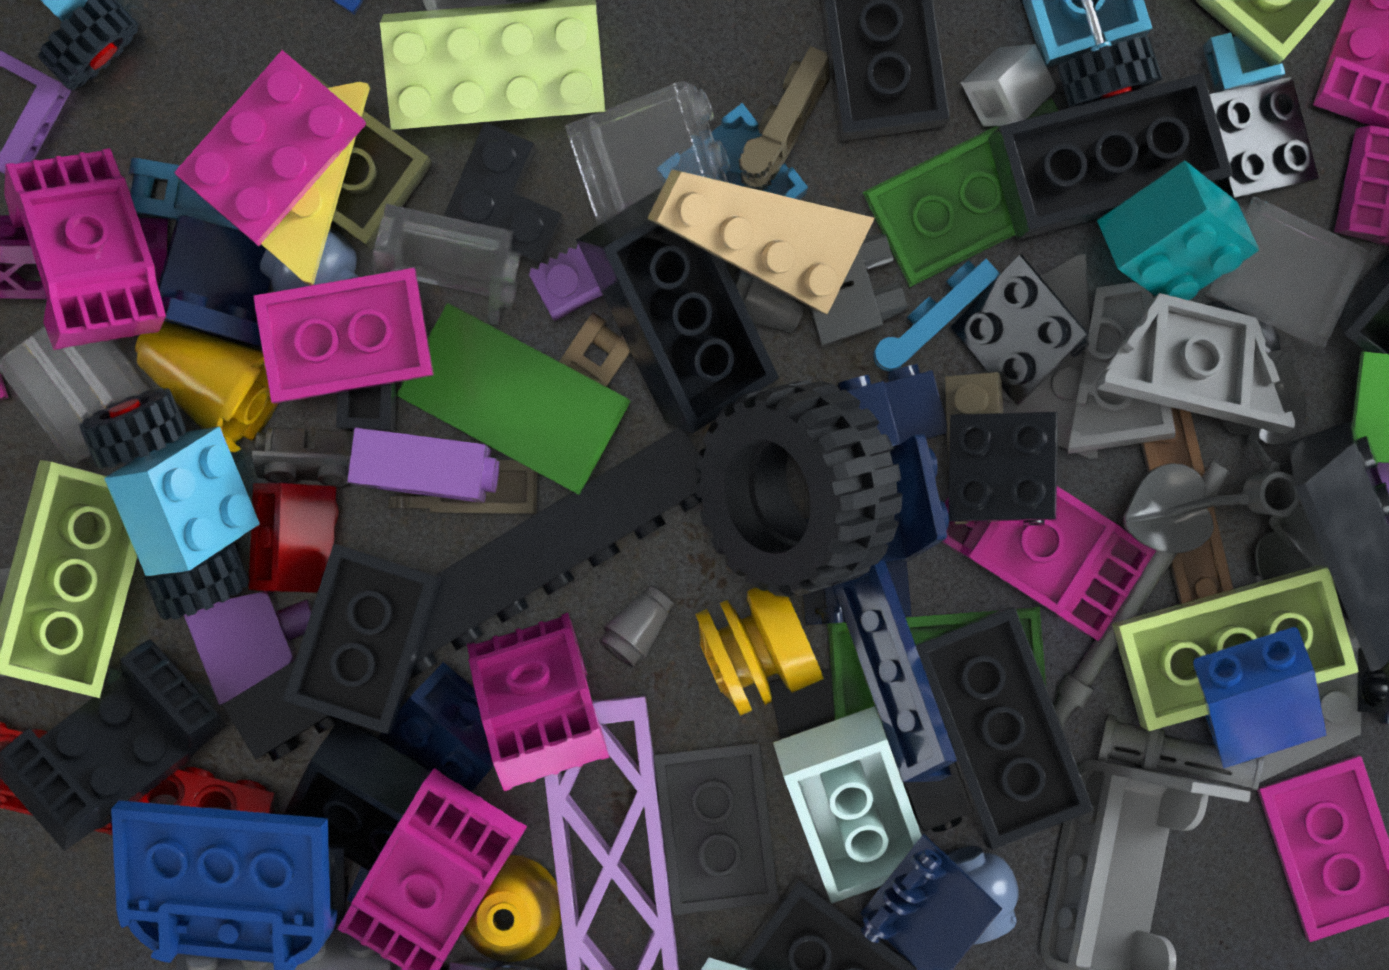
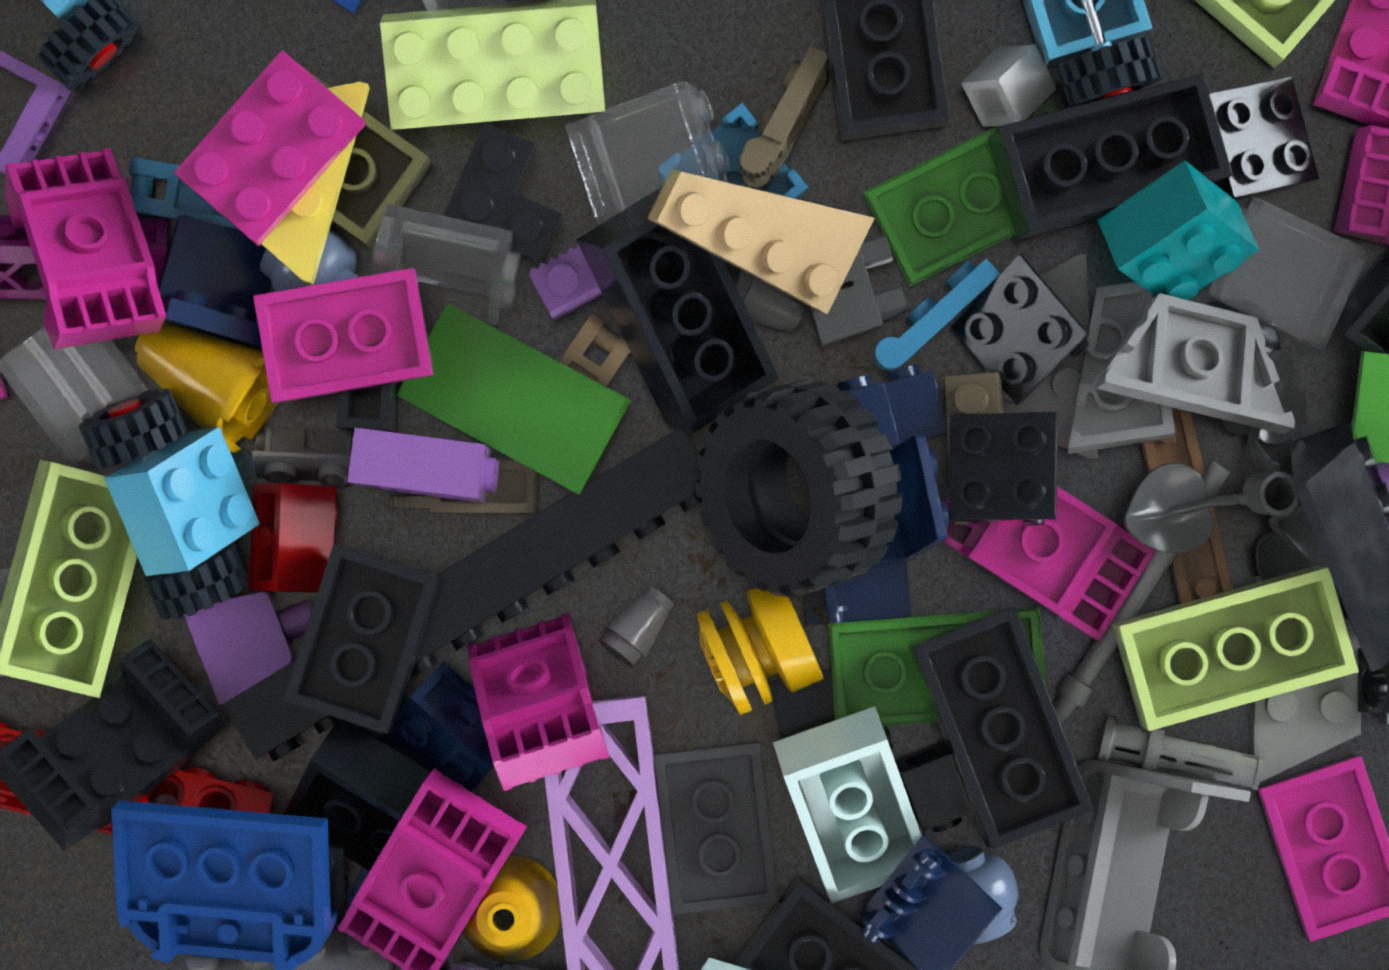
(896, 676): dark blue fence -> none
(1236, 65): medium azure panel -> none
(1260, 697): blue panel -> none

